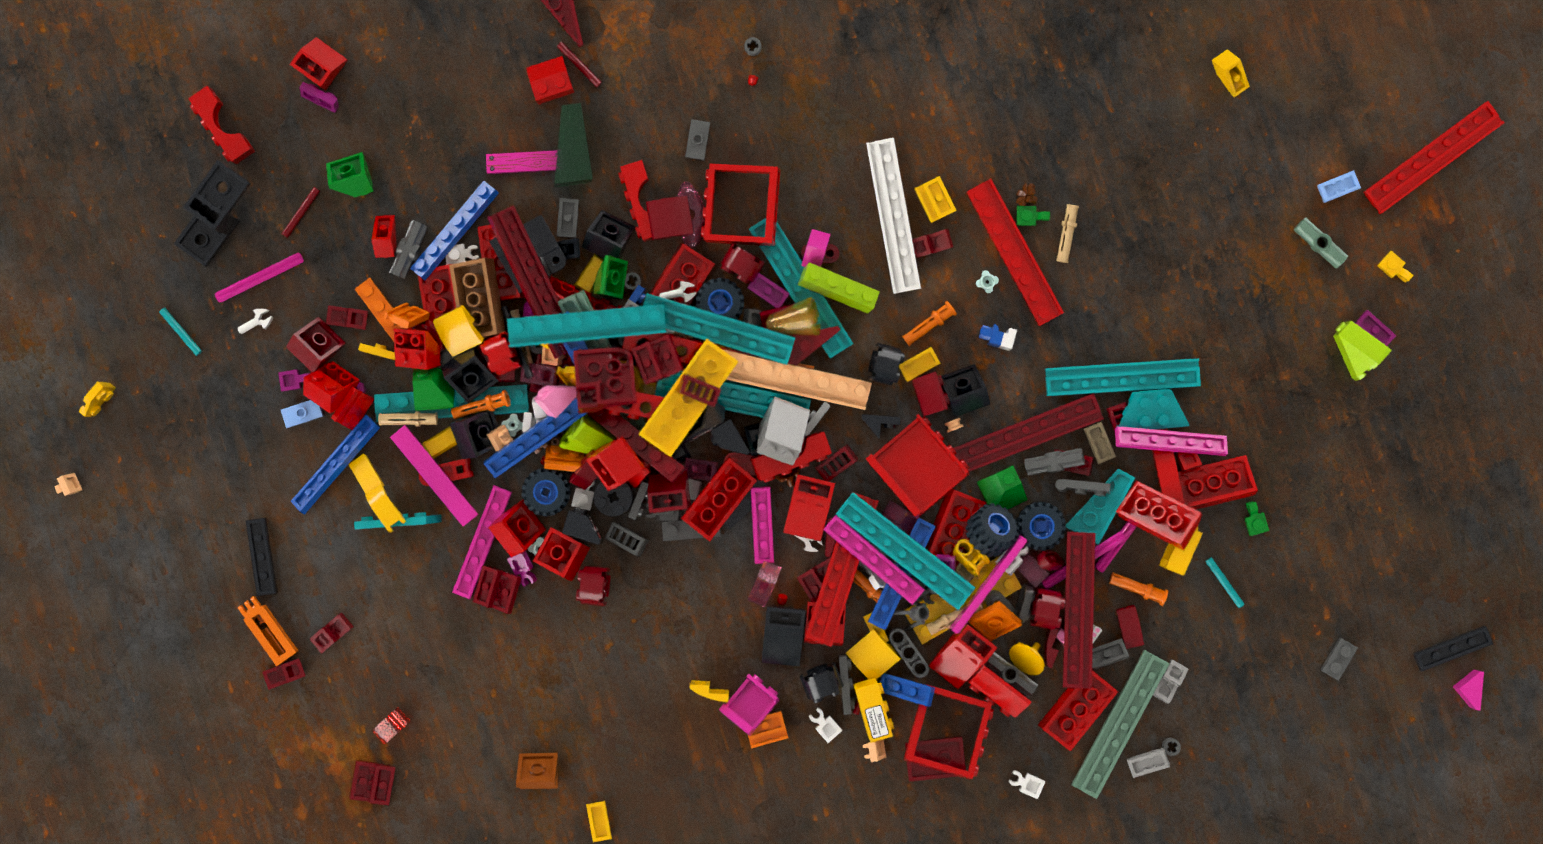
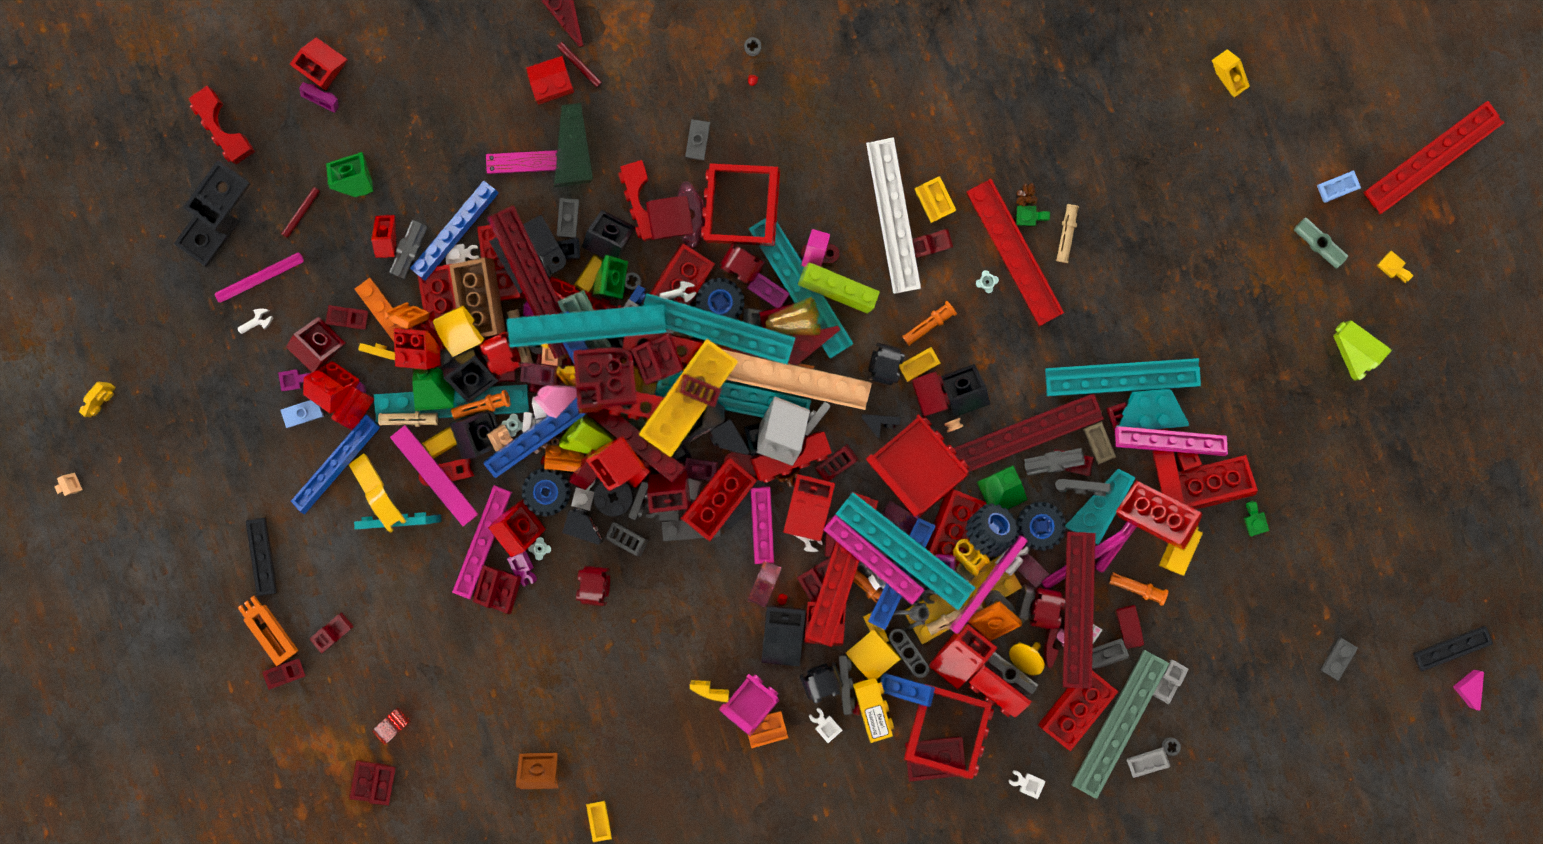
(180, 331): teal bar -> none
(520, 350): black bar -> none
(561, 554): red slope -> none
(876, 750): light nougat tile -> none
(997, 338): blue hips -> none
(1049, 560): dark red plate -> none
(1224, 582): teal bar -> none
(1375, 327): magenta plate -> none

